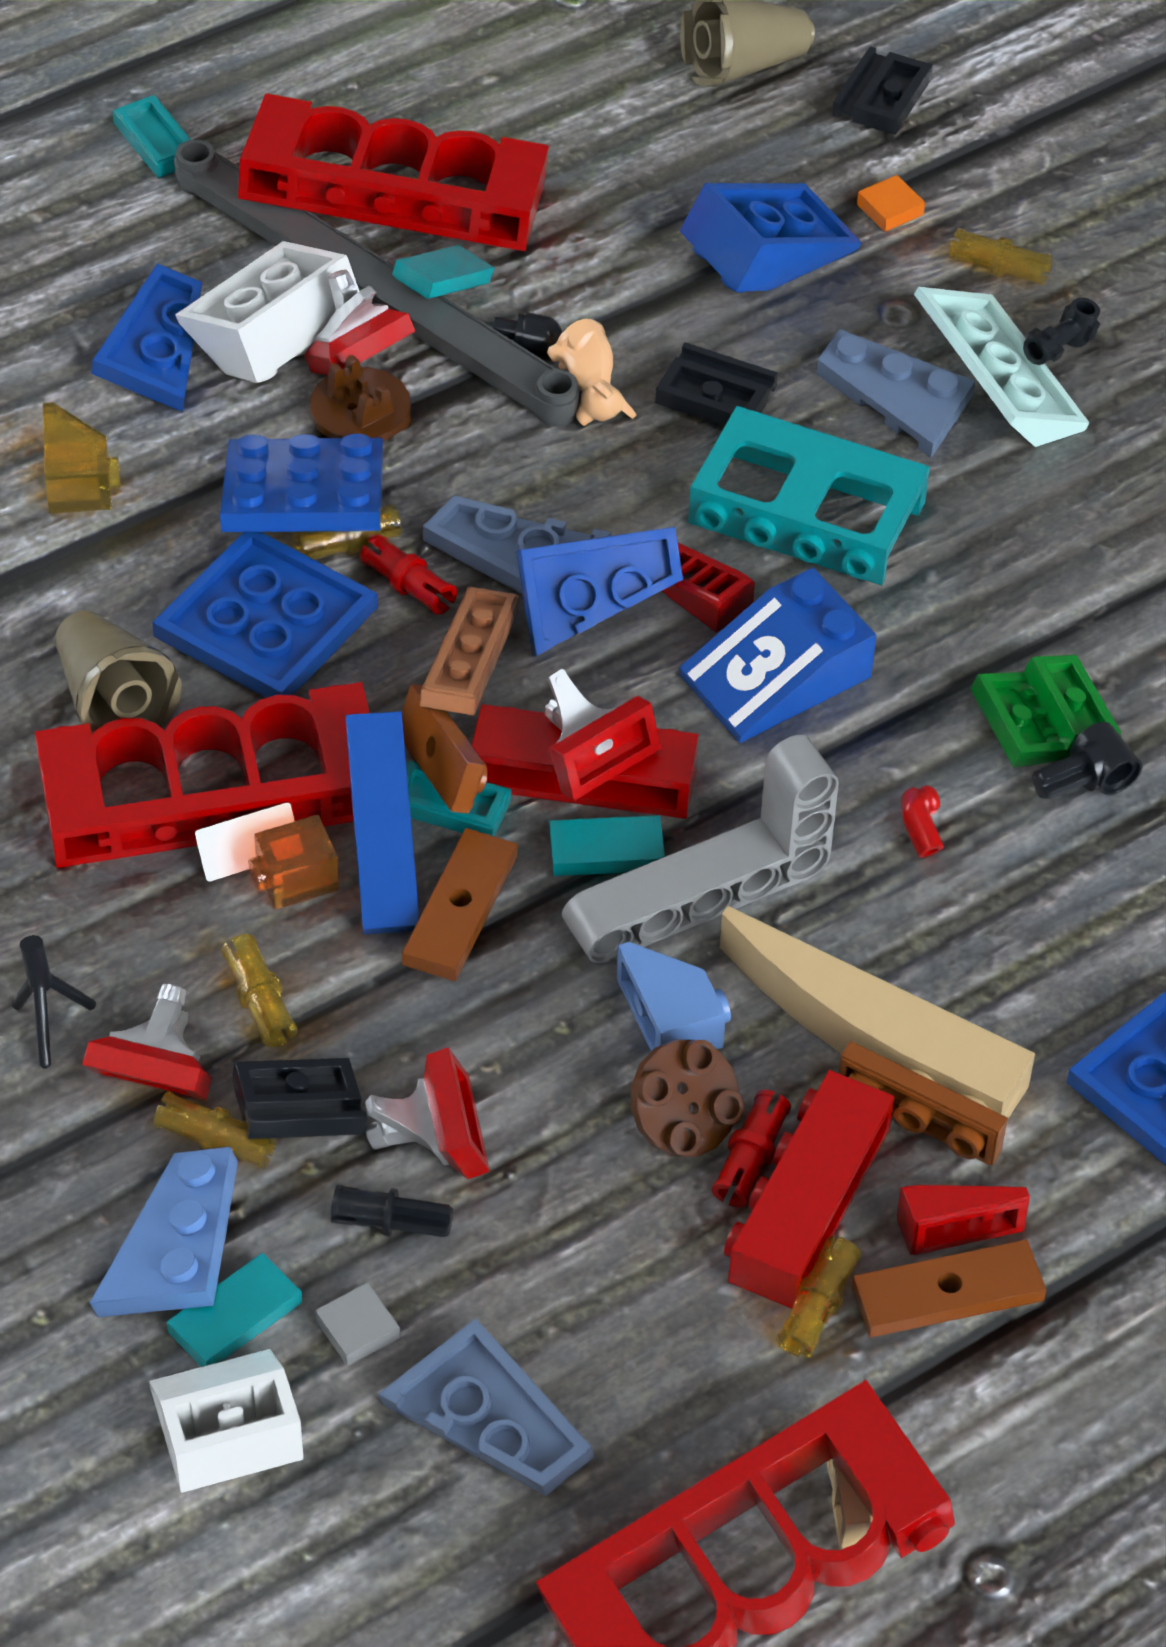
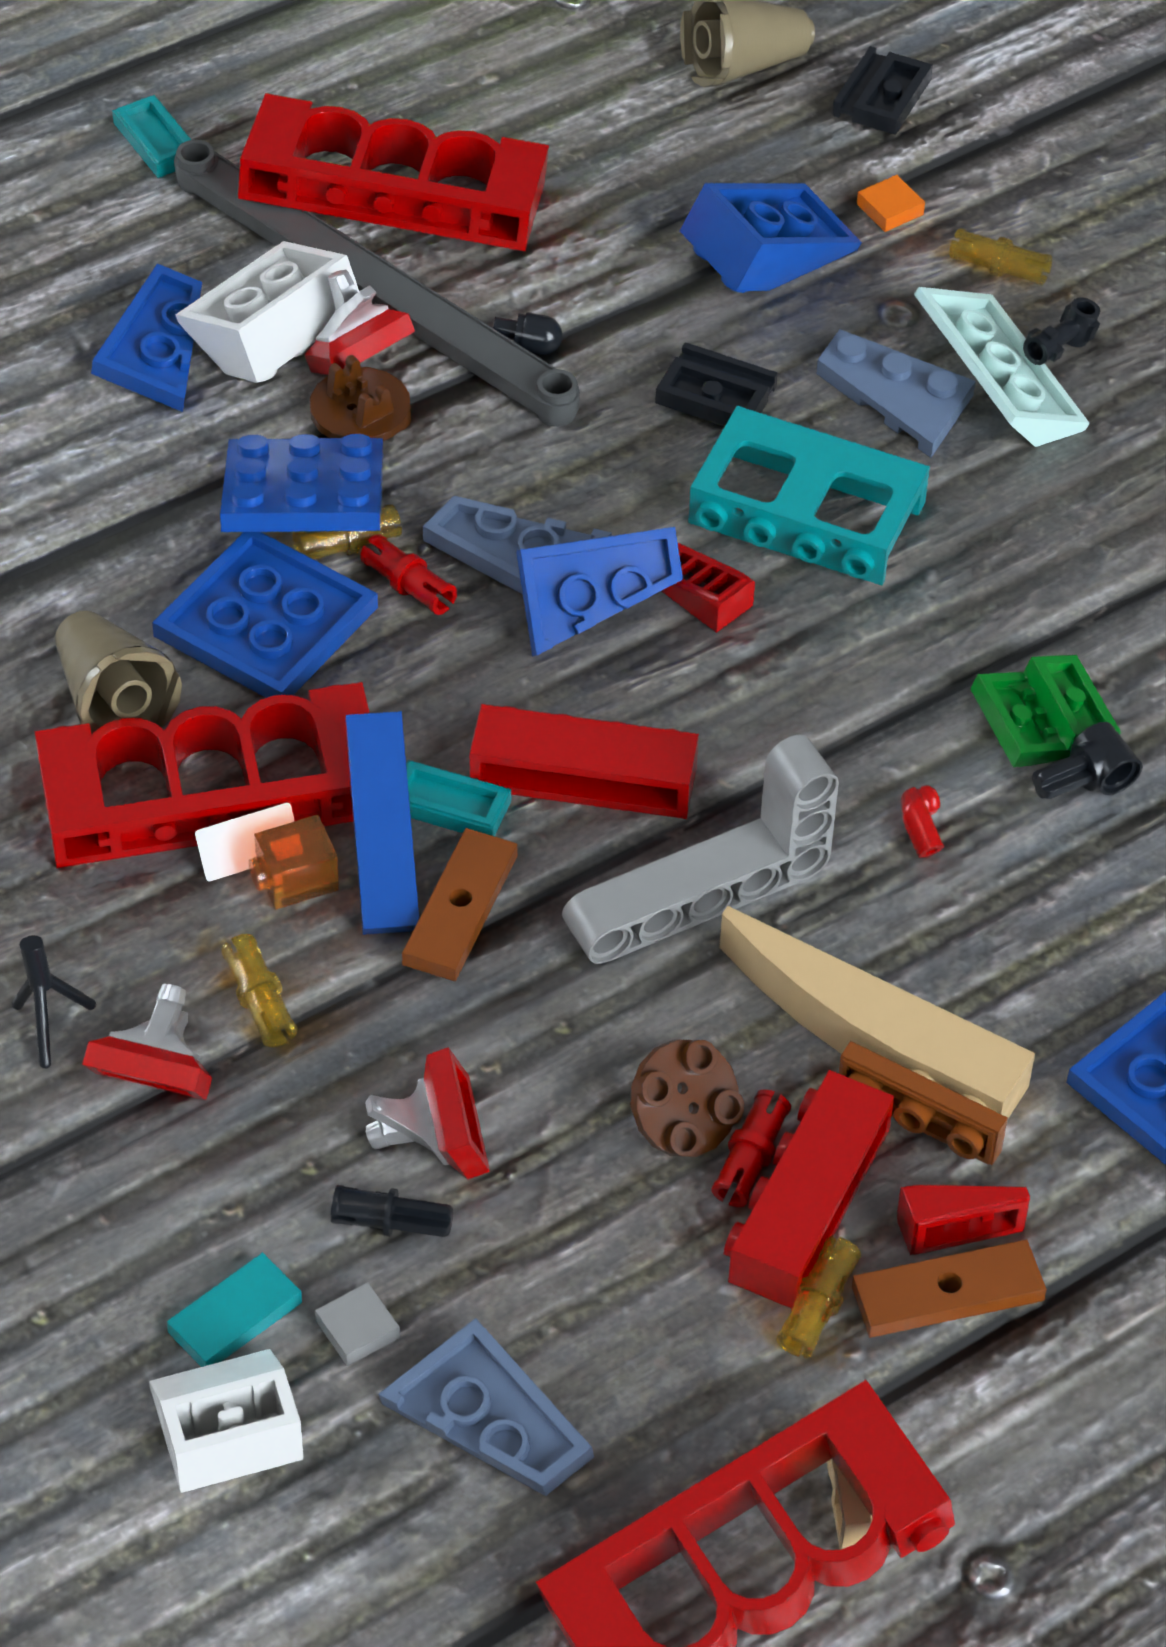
(76, 463): clear yellow slope -> none
(176, 1241): medium blue wing -> none
(212, 1129): clear yellow pin -> none
(298, 1098): black plate -> none
(442, 271): teal tile -> none
(442, 753): dark orange tile -> none
(469, 651): nougat tile -> none
(588, 356): light nougat animal -> none
(596, 740): red piece -> none
(604, 844): teal tile -> none
(670, 997): medium blue slope -> none
(781, 656): blue slope -> none

